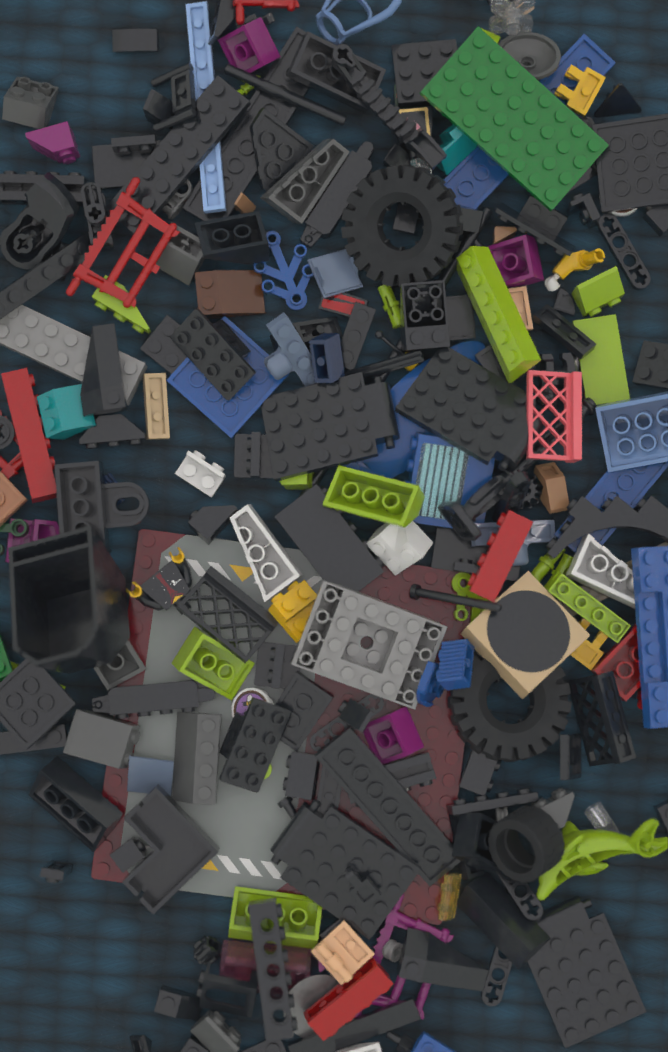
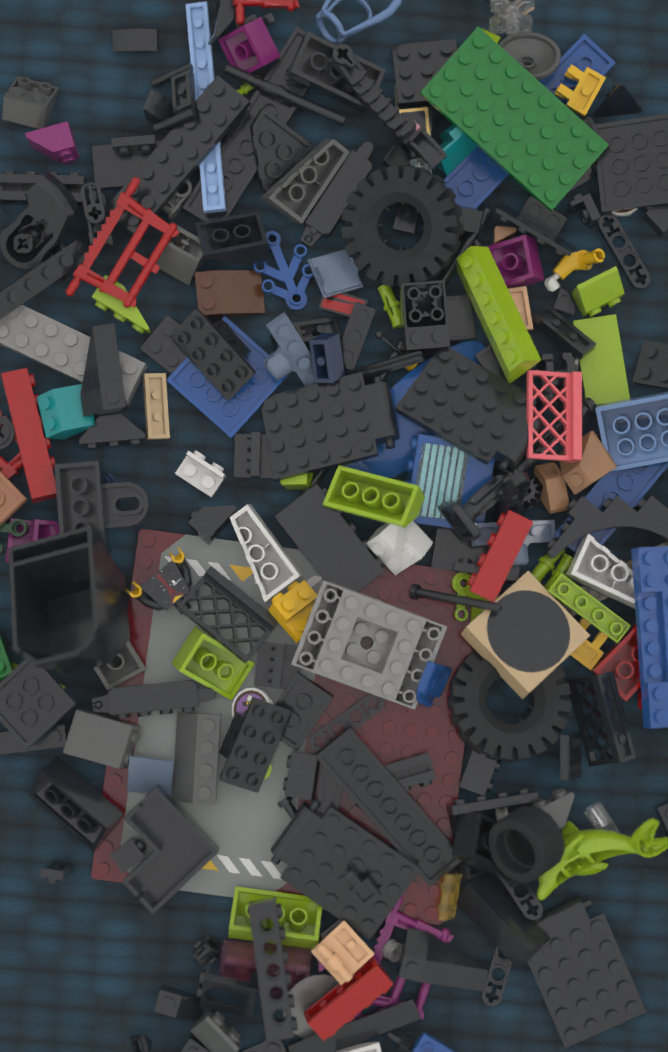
(243, 204): medium nougat piece -> none
(355, 714): black slope -> none
(393, 735): magenta slope -> none
(455, 664): blue brick -> none
(593, 466): none -> medium nougat slope

